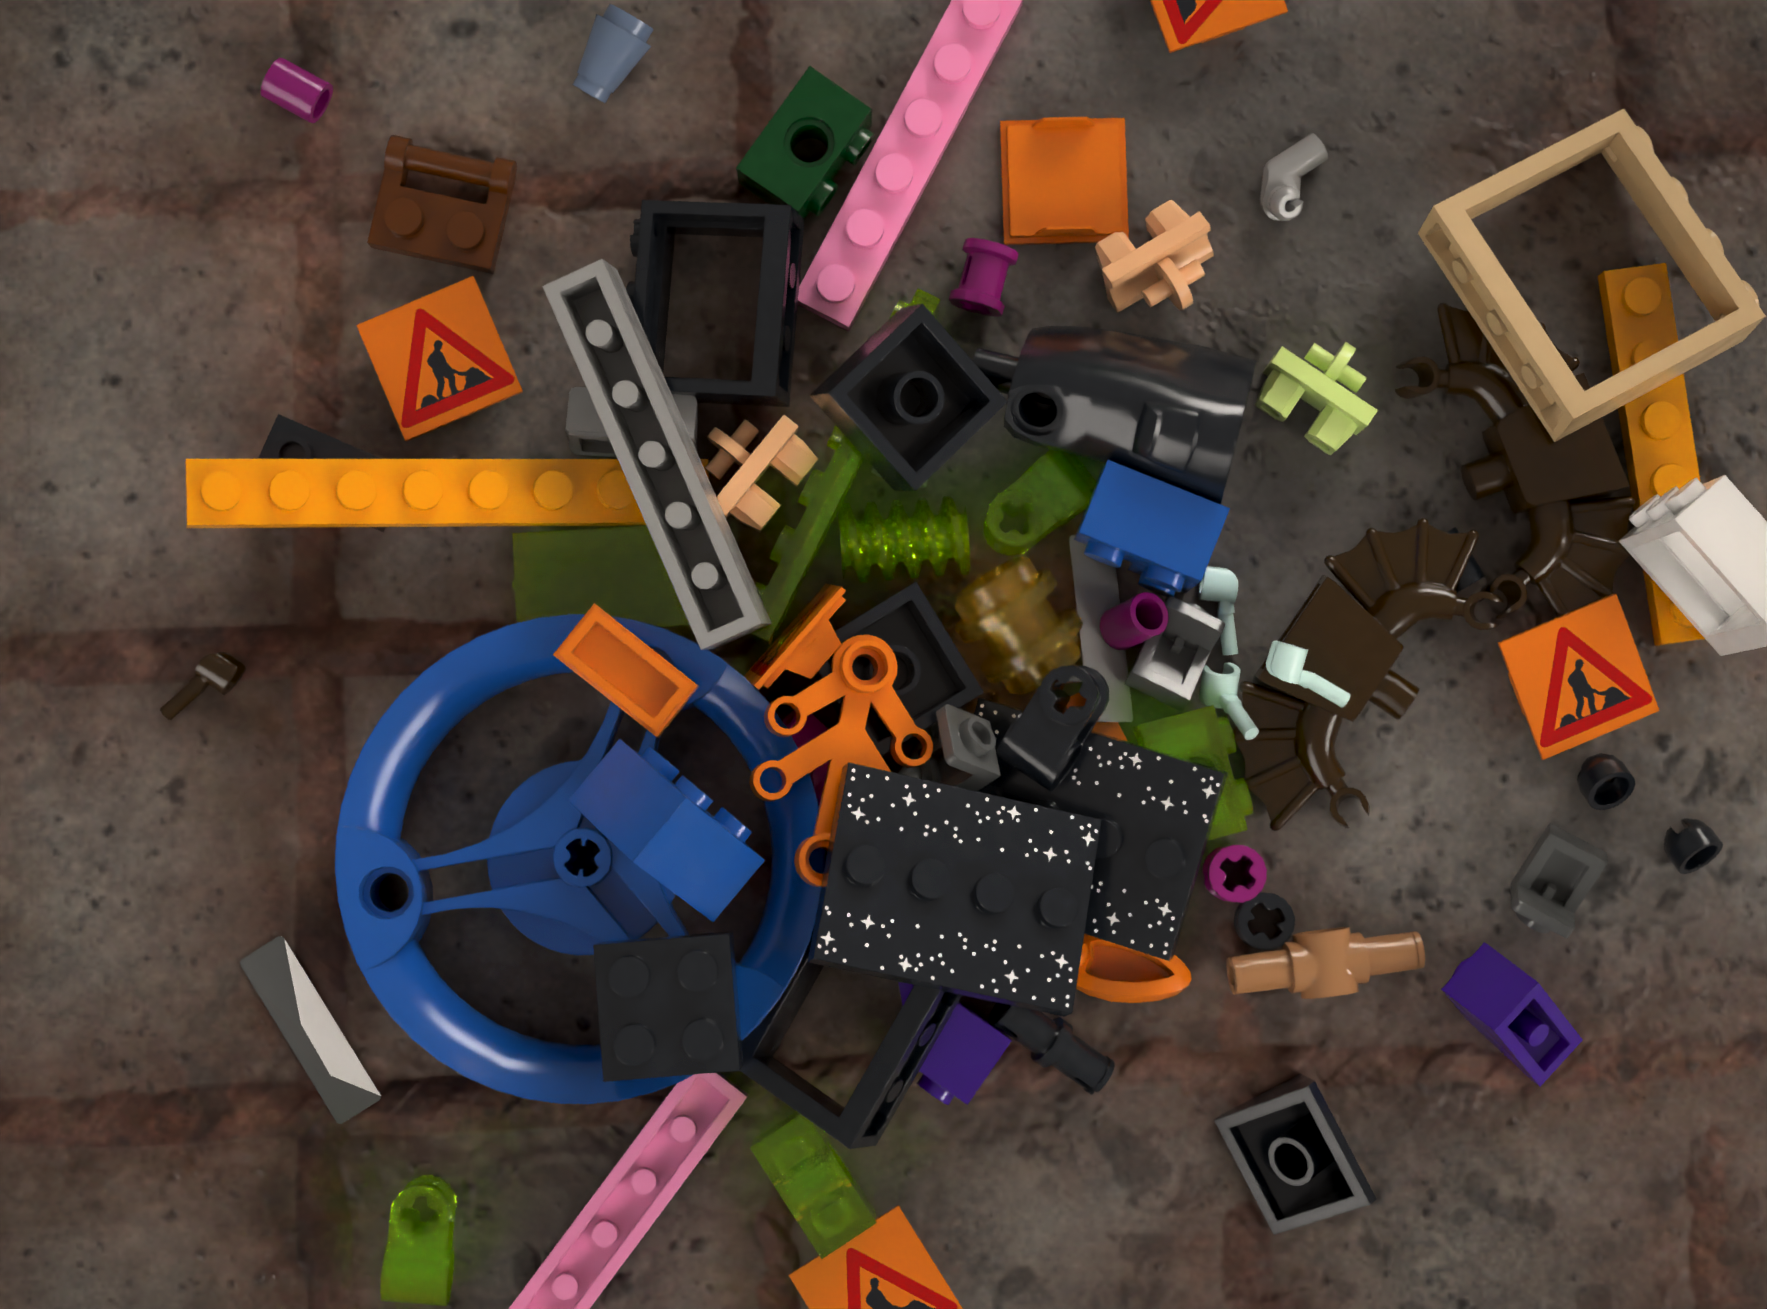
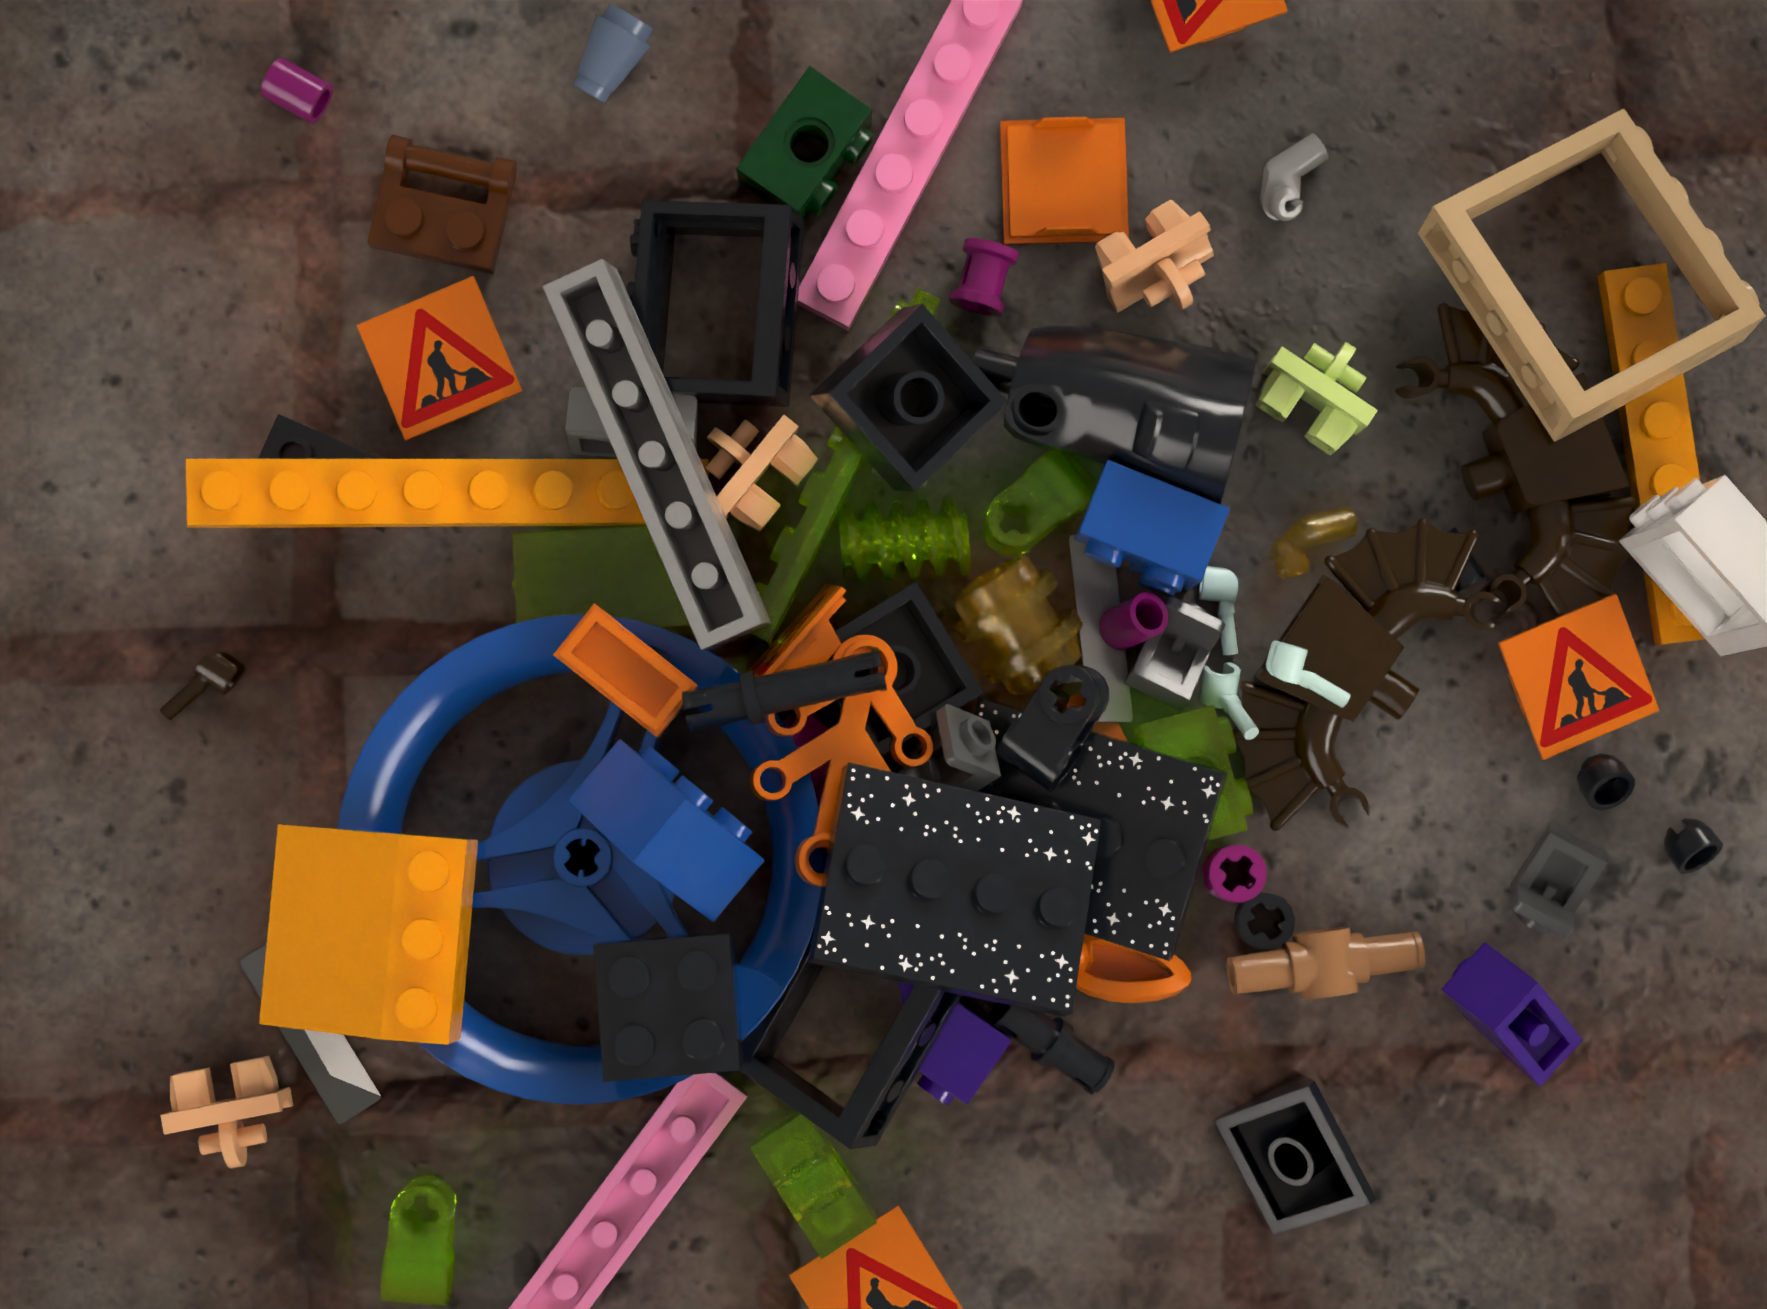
(196, 1107): none -> light nougat hips
(369, 934): none -> light orange slope
(783, 691): none -> black pin
(1308, 532): none -> clear yellow arm

